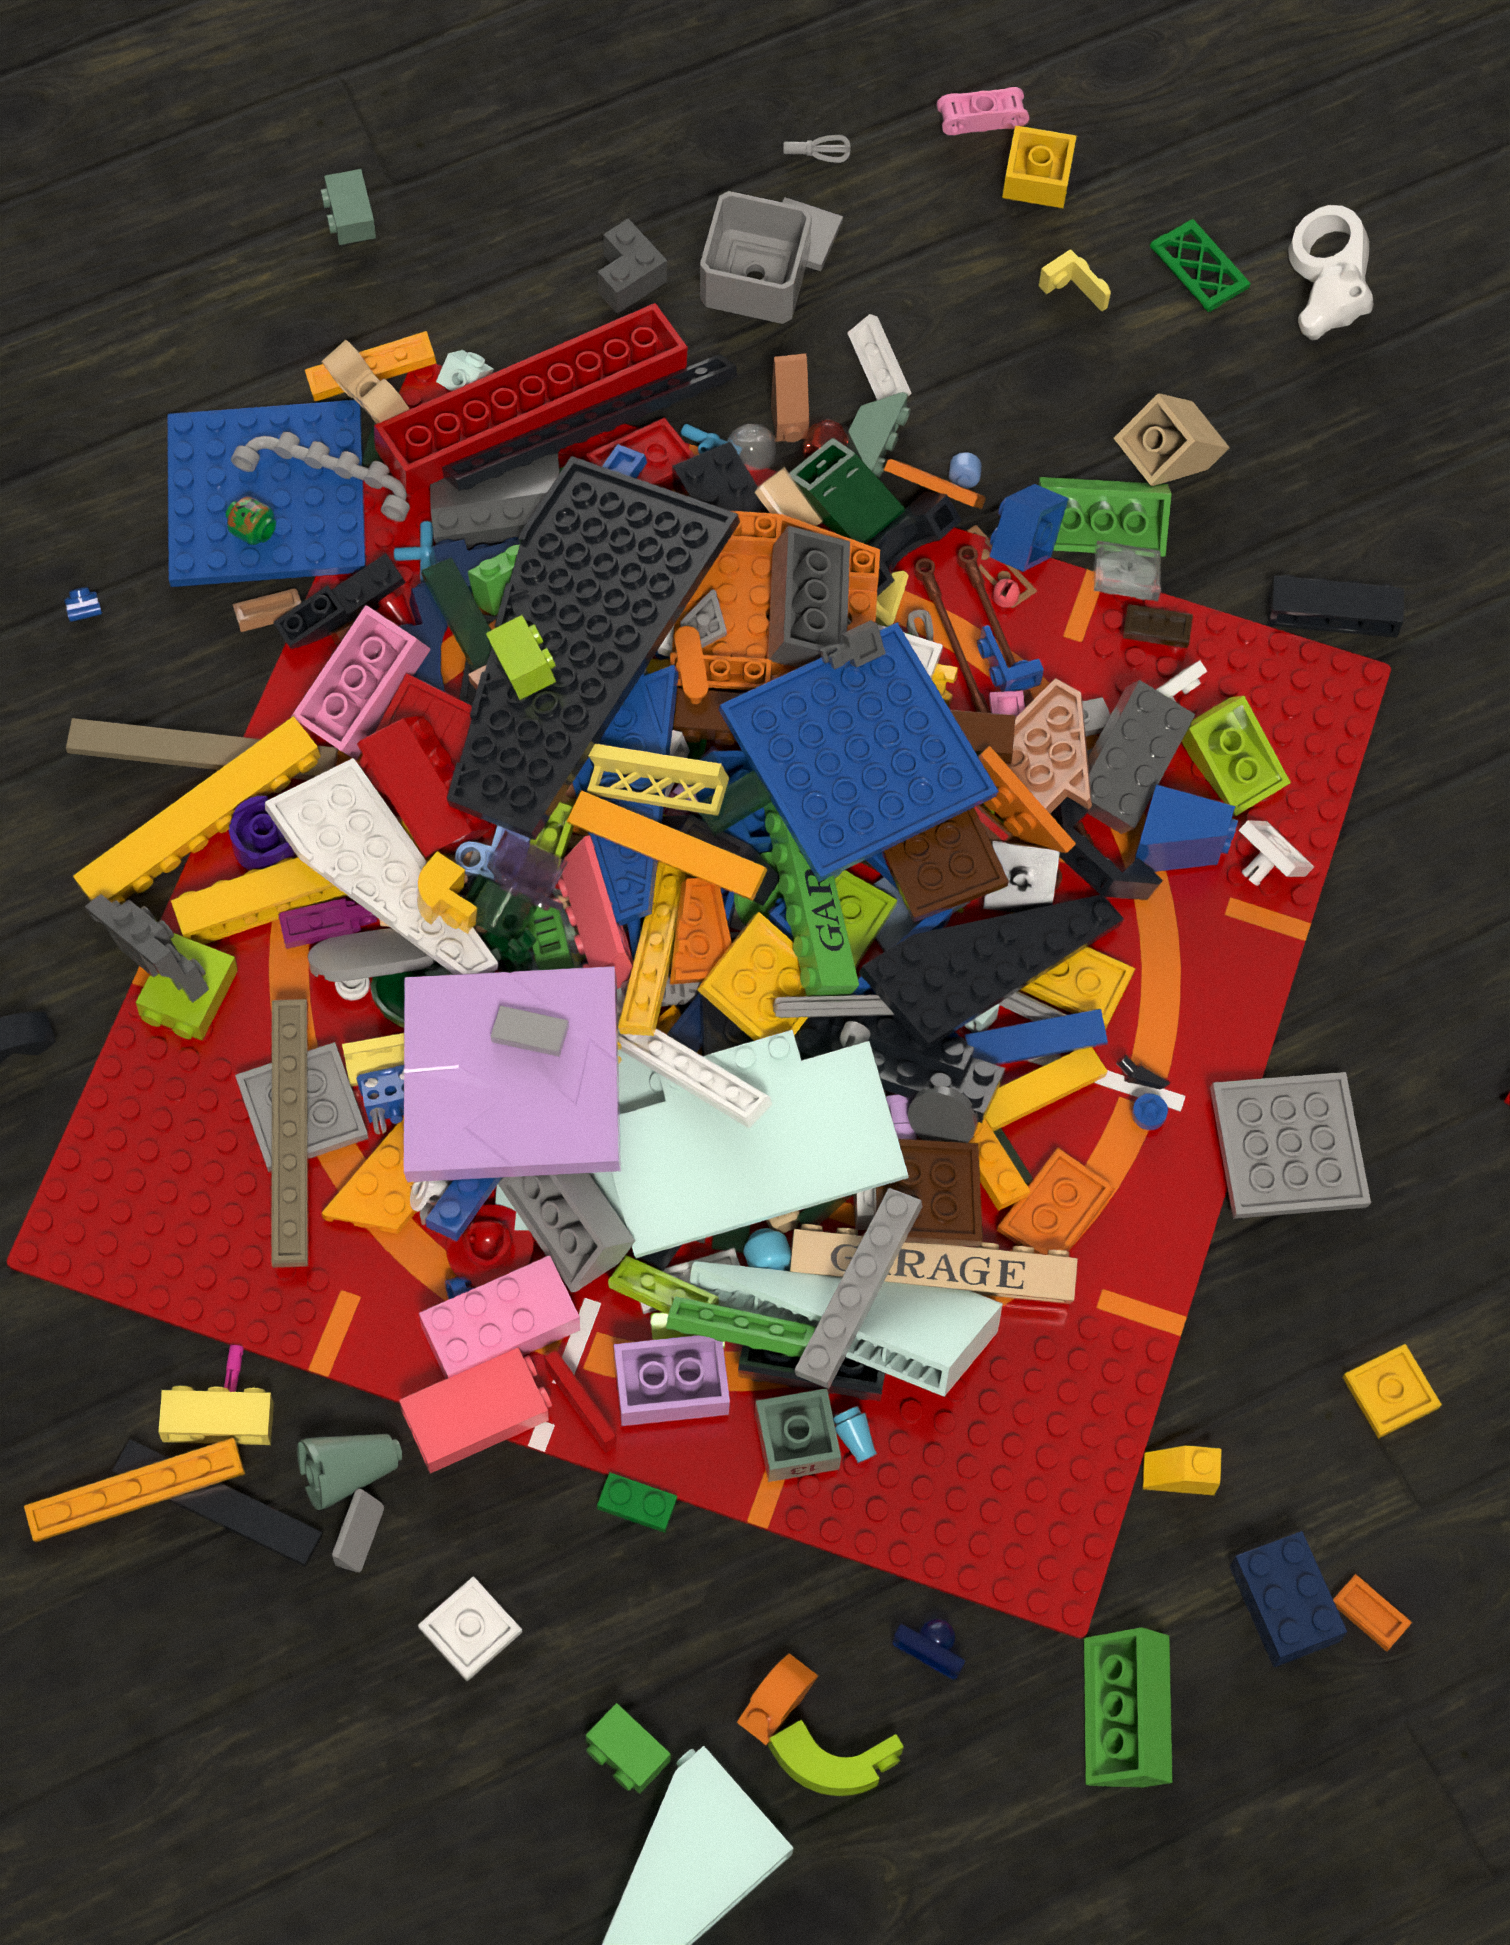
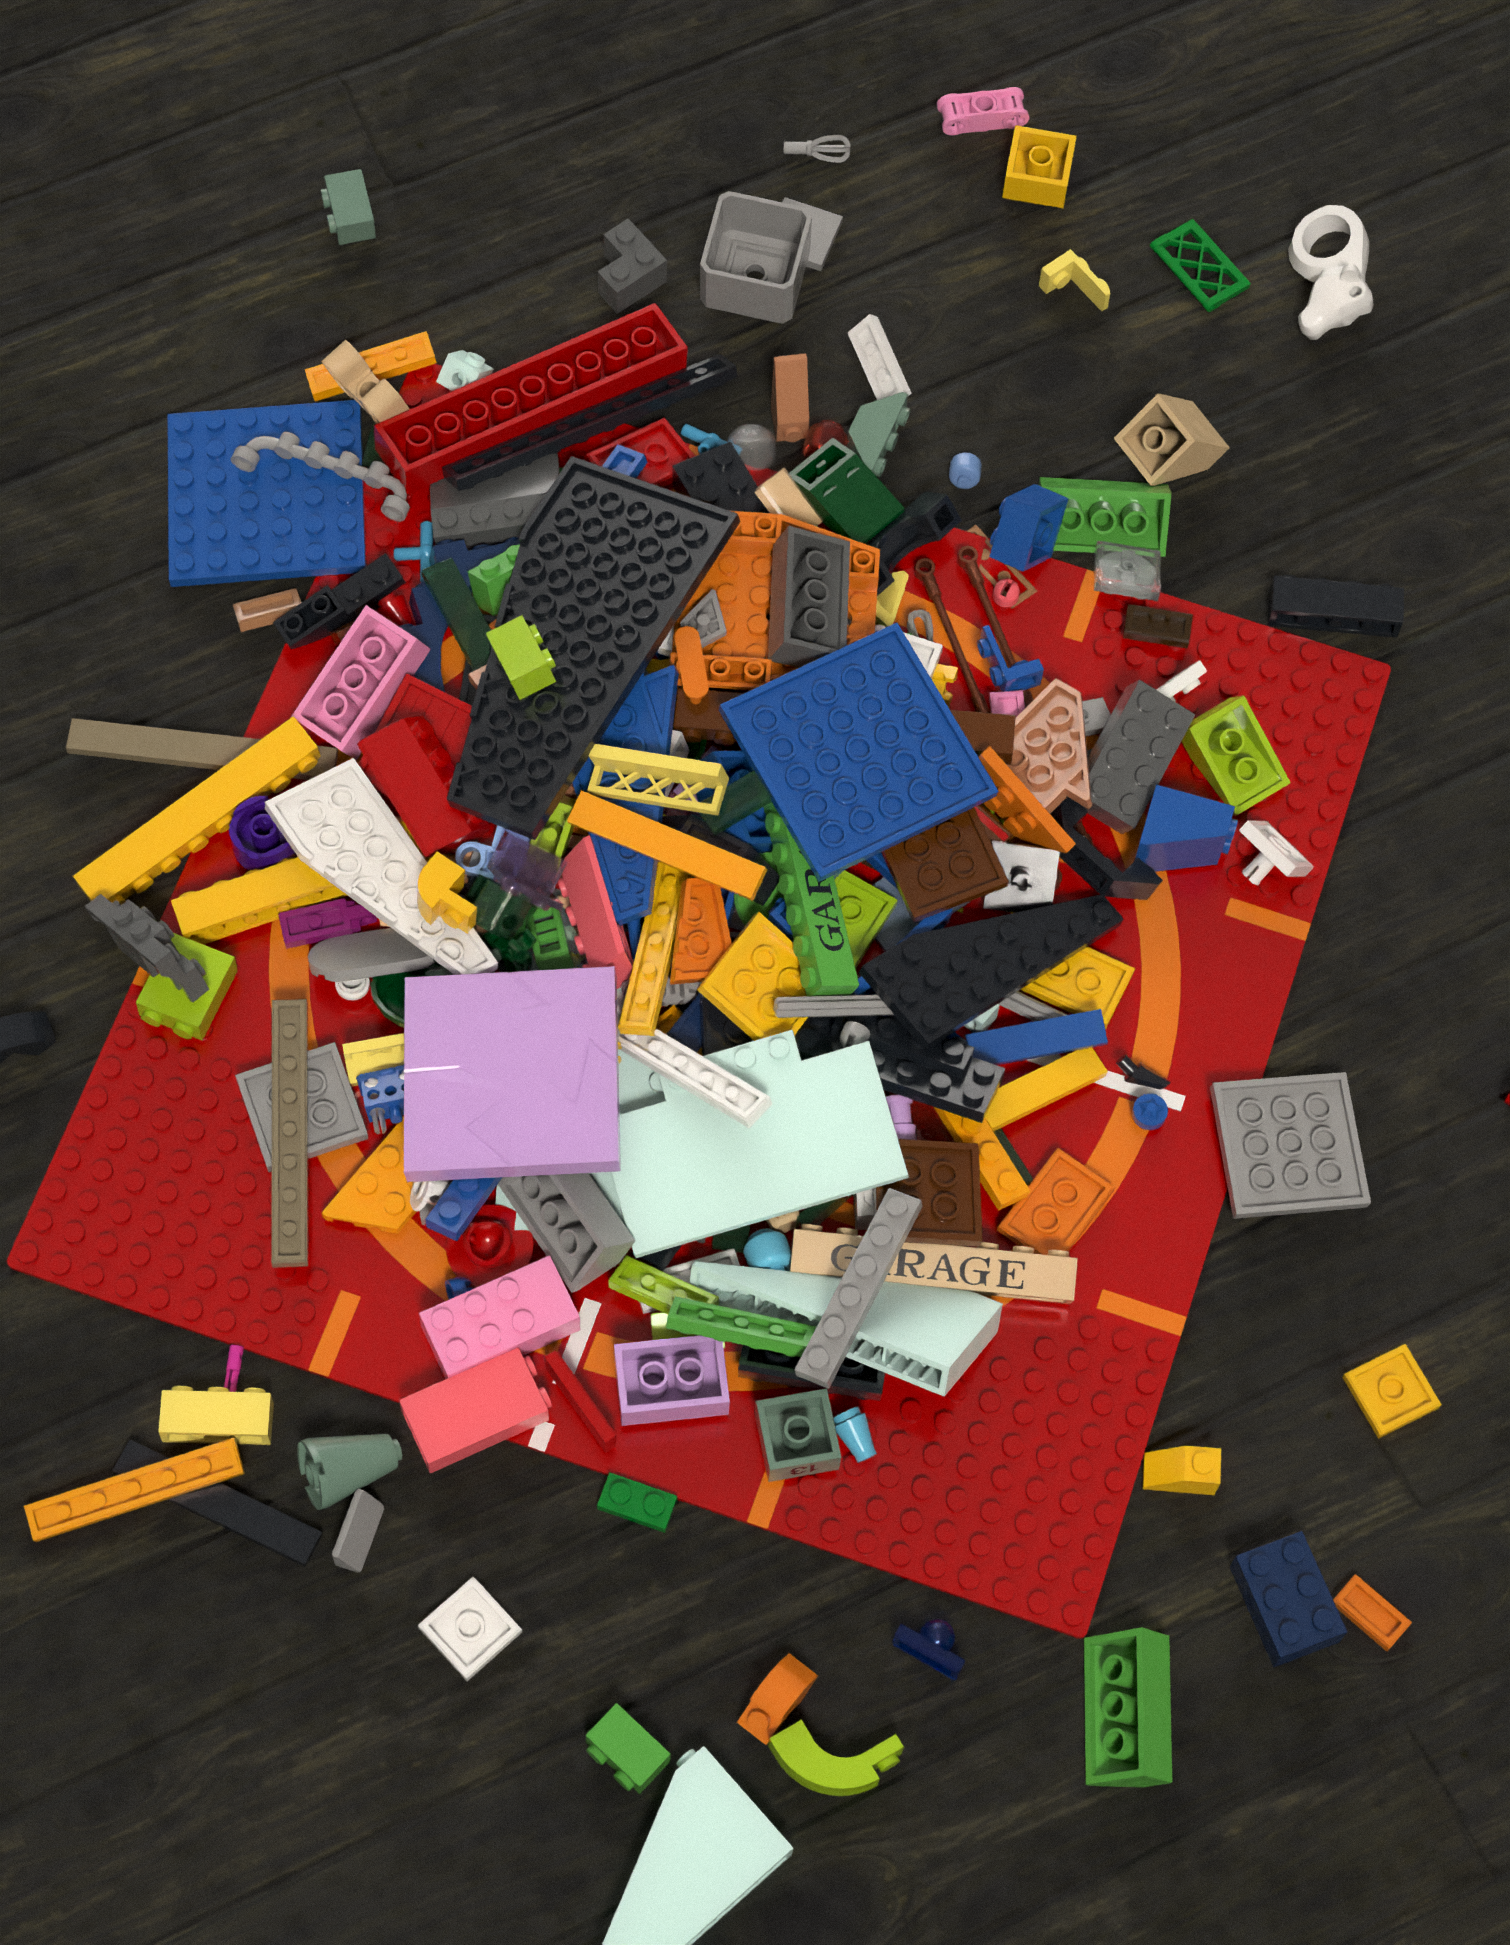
(82, 604): blue plate -> none
(250, 520): green head -> none
(529, 1031): light grey tile -> none
(859, 647): dark grey plate -> none
(935, 483): orange tile -> none
(942, 1115): dark grey tile -> none

